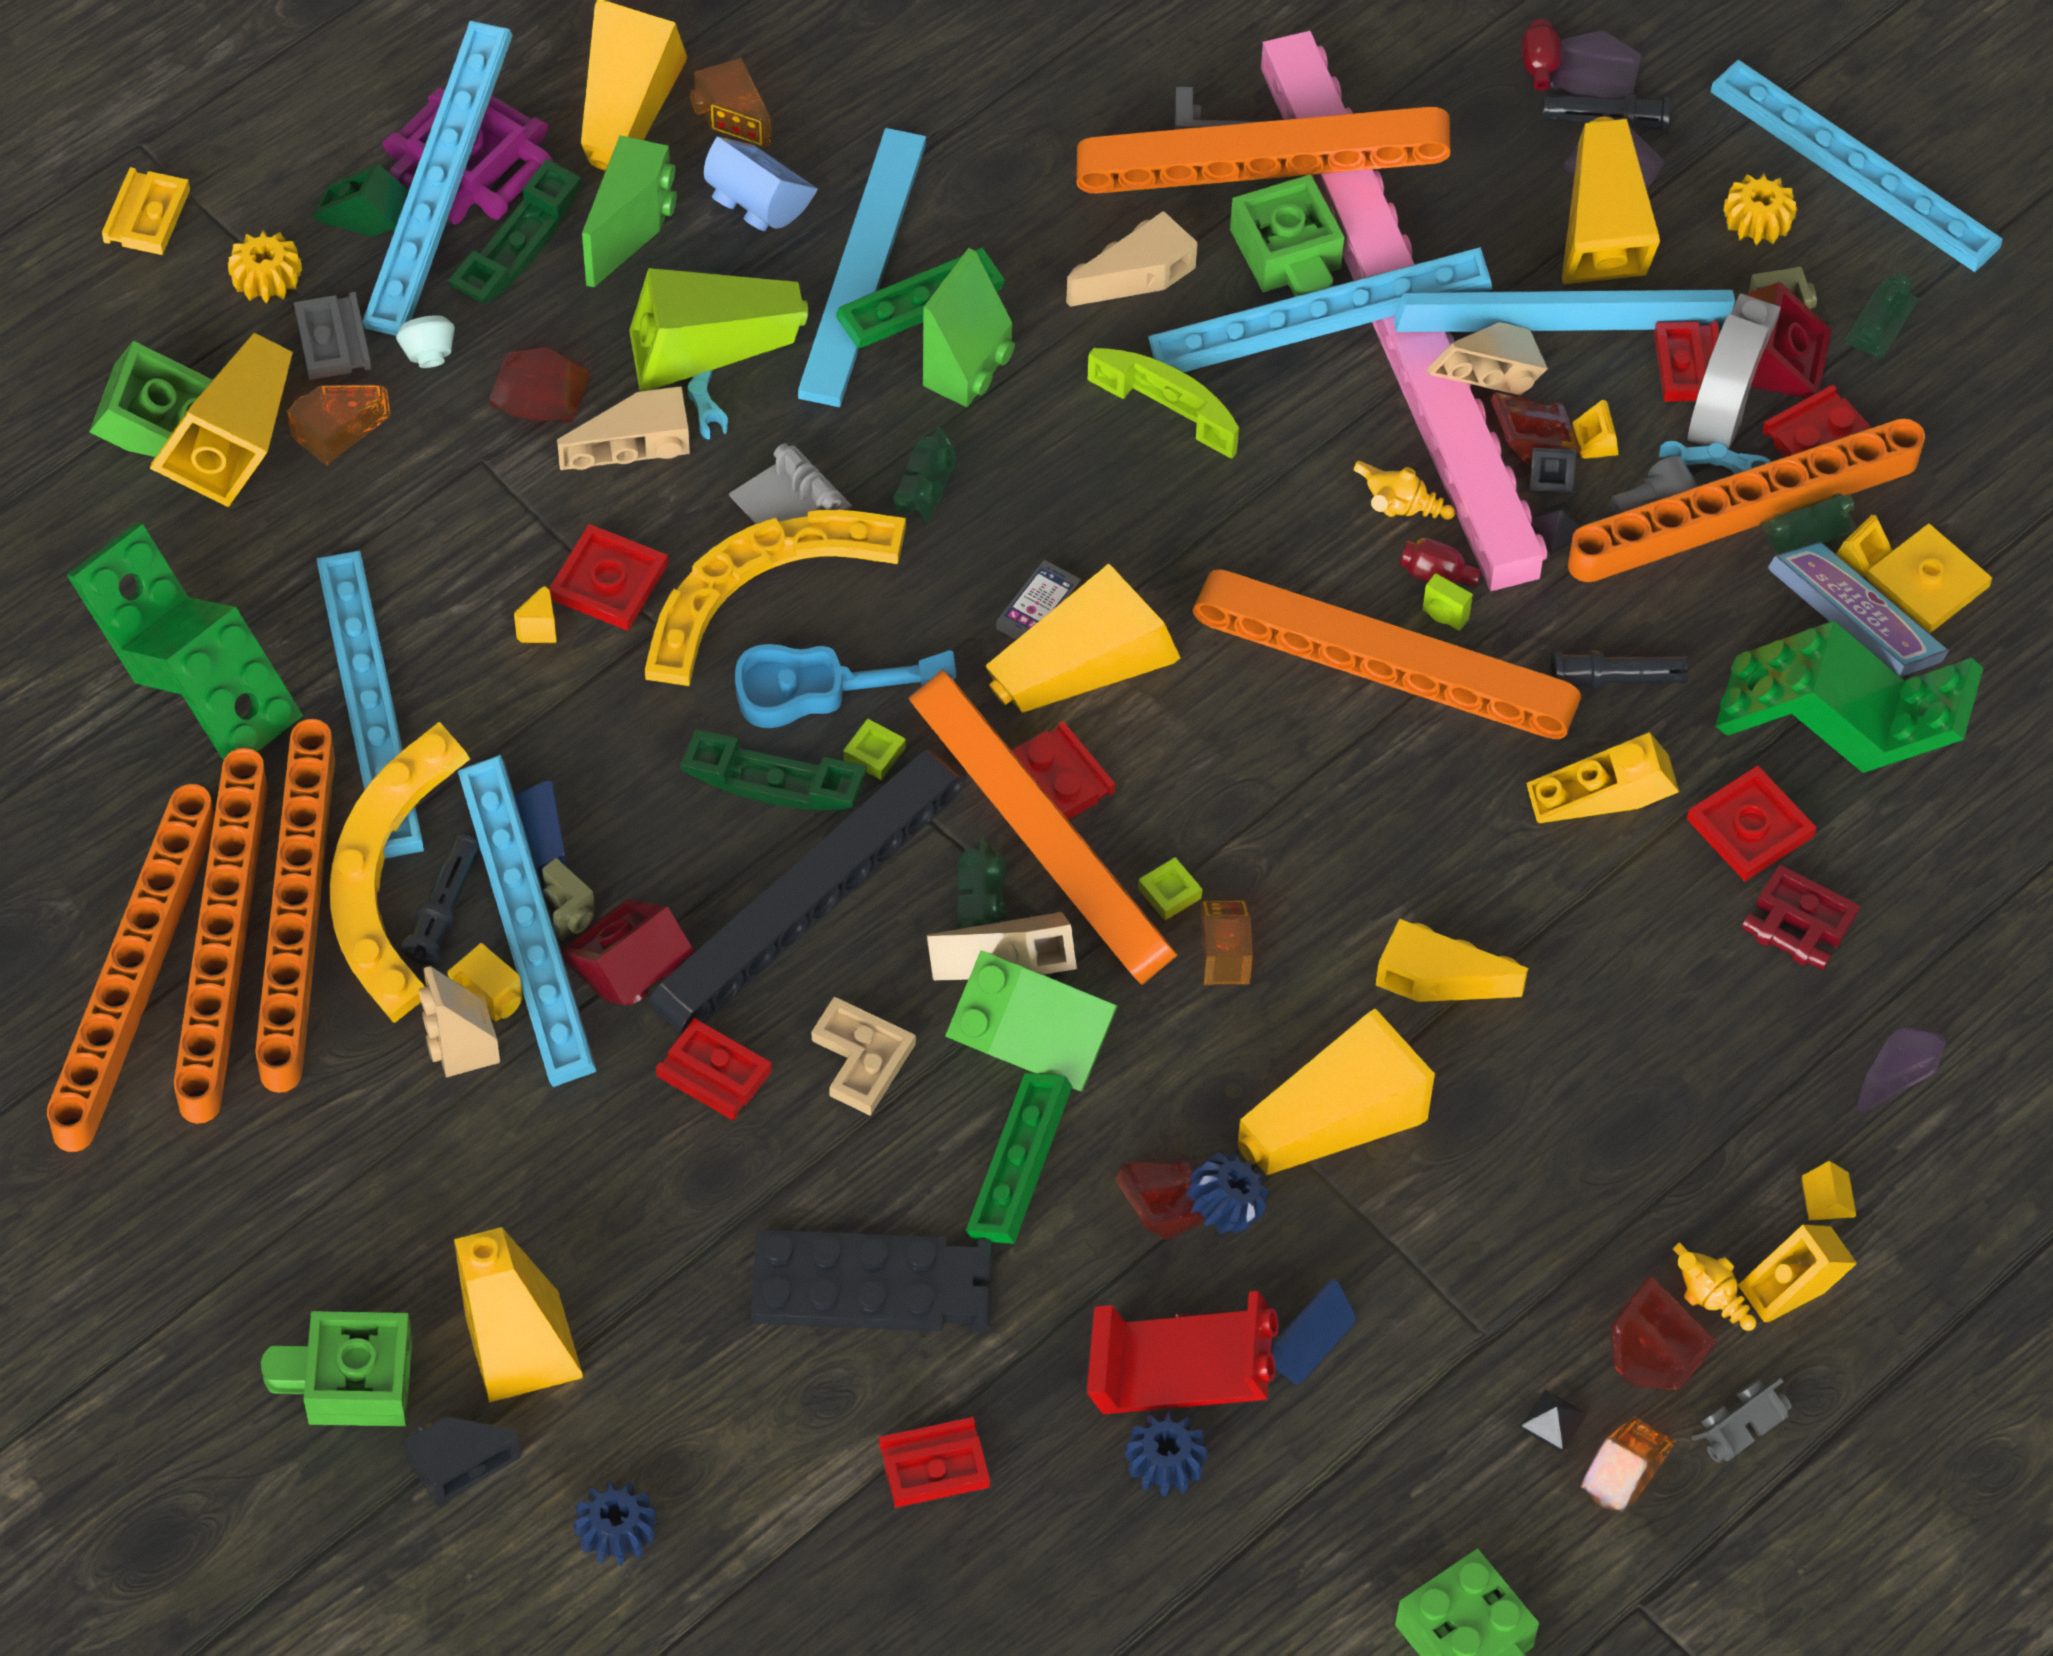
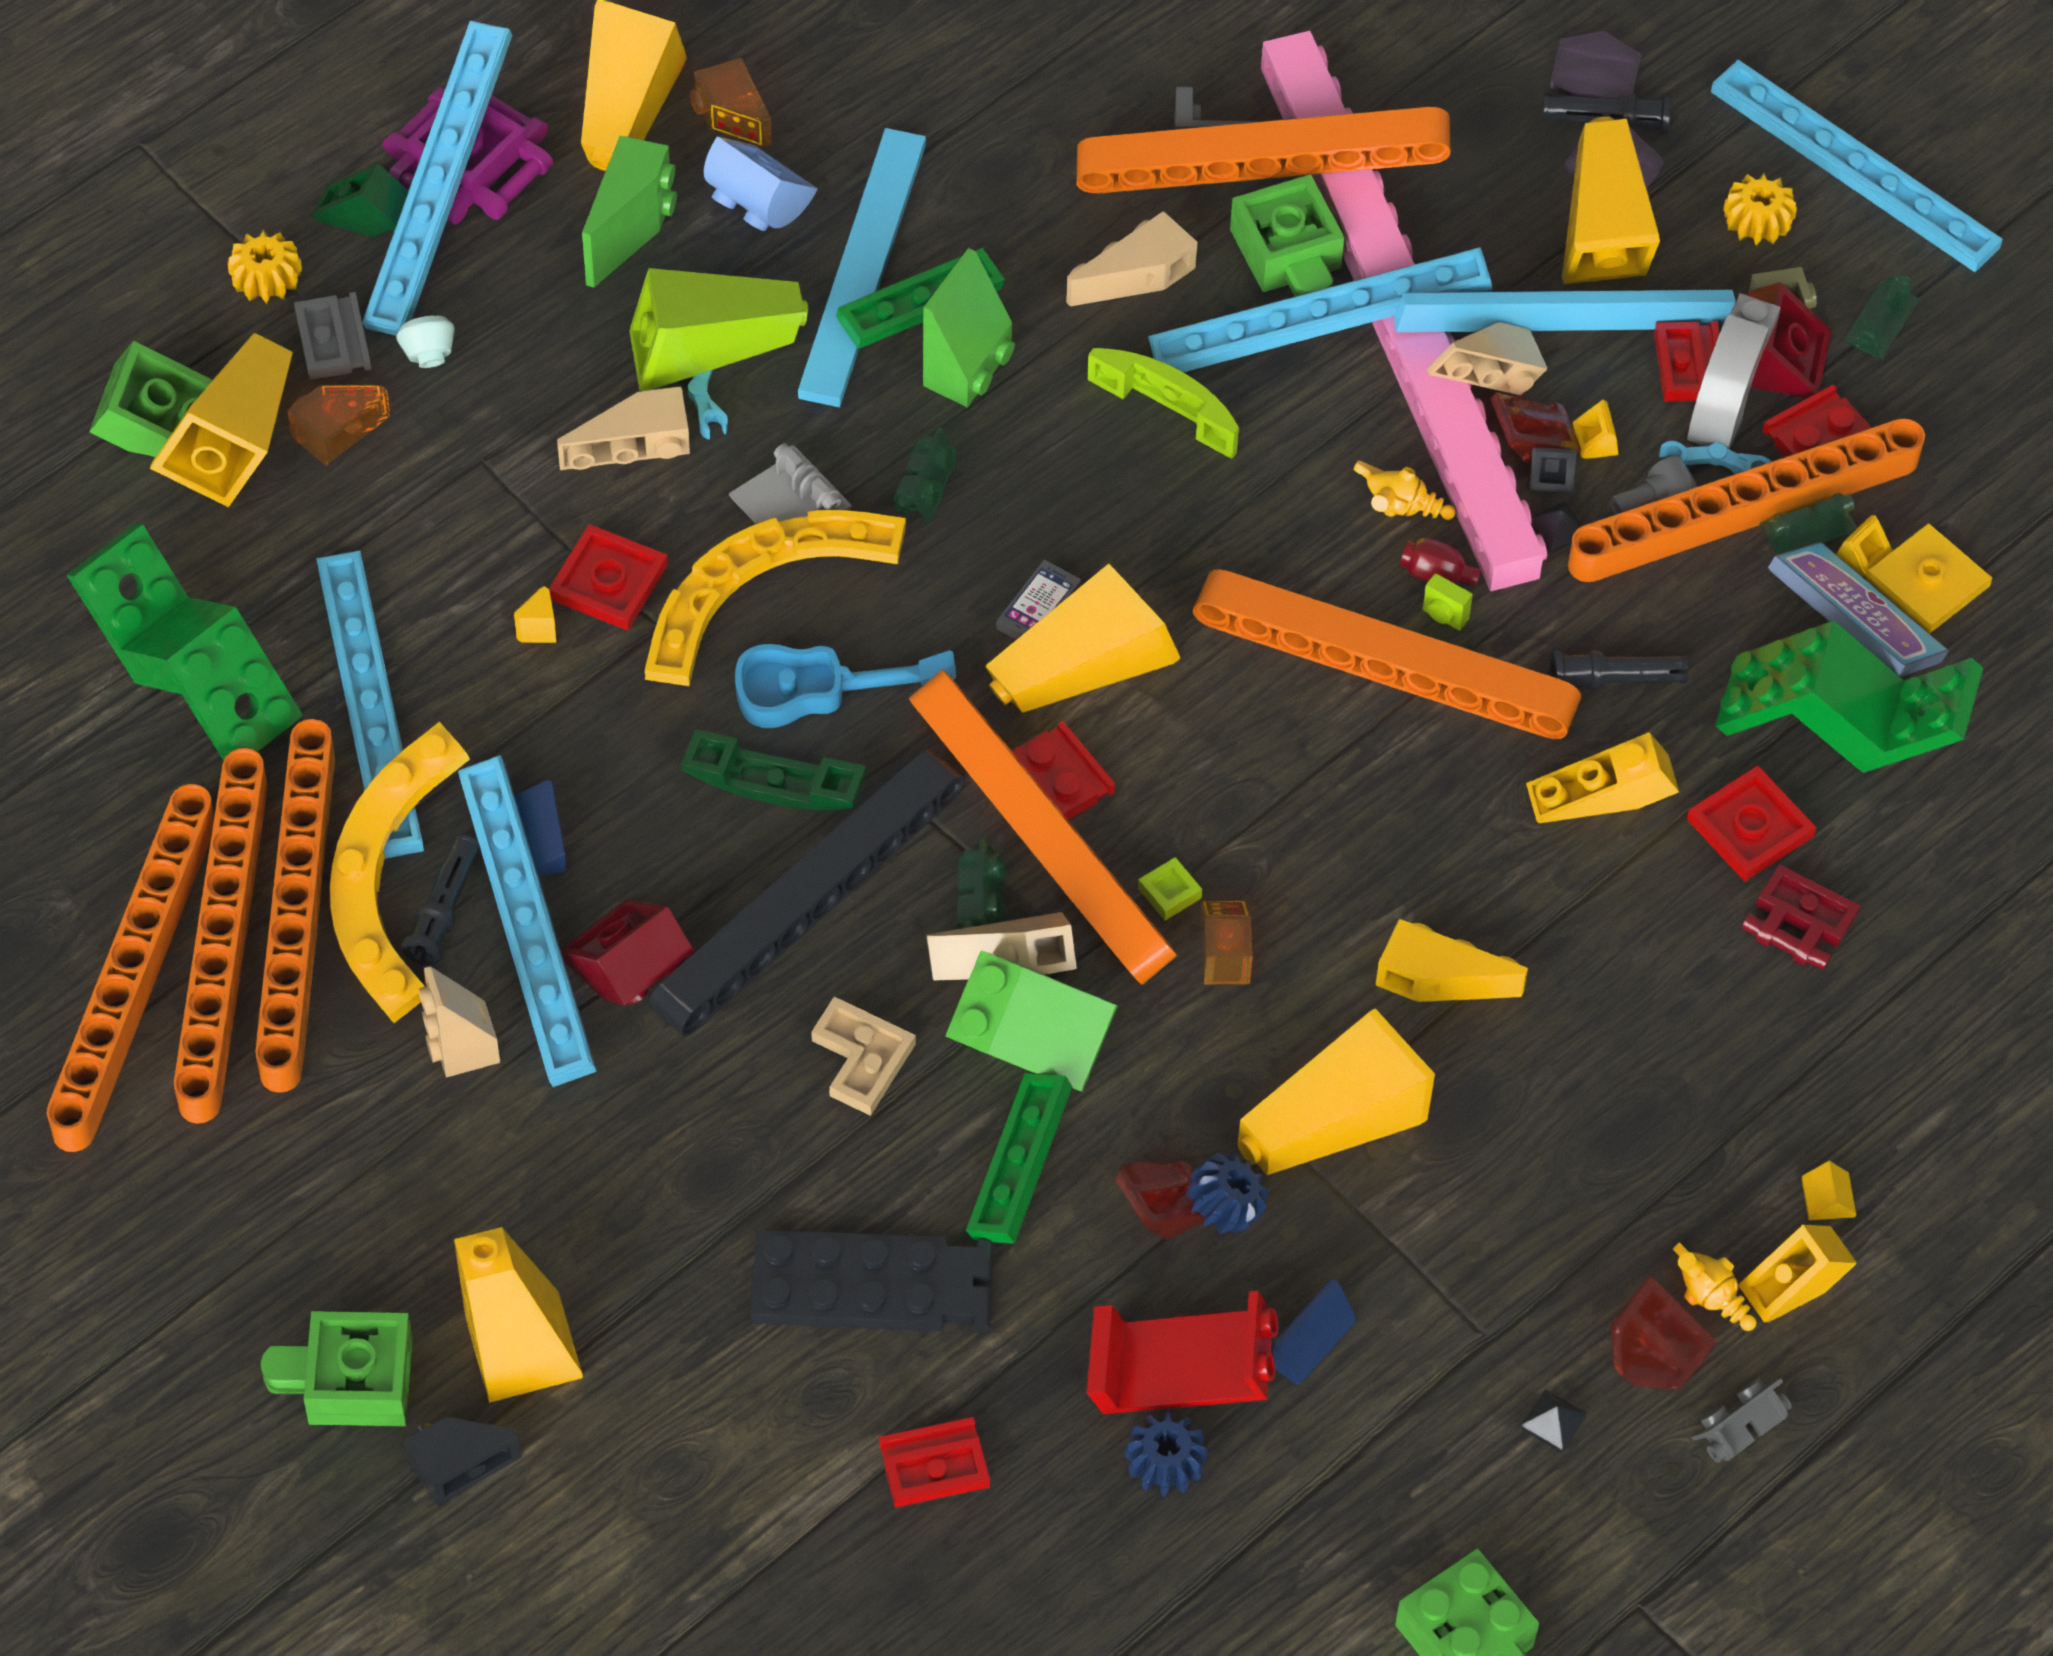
(146, 211): yellow plate -> none
(490, 980): yellow brick -> none
(521, 236): dark green slope -> none
(539, 385): clear red slope -> none
(569, 897): olive bracket -> none
(607, 1540): dark blue gear -> none
(714, 1069): red plate -> none
(875, 748): lime plate -> none
(1541, 52): dark red plant -> none
(1626, 1464): clear orange slope -> none
(1902, 1062): clear purple slope -> none

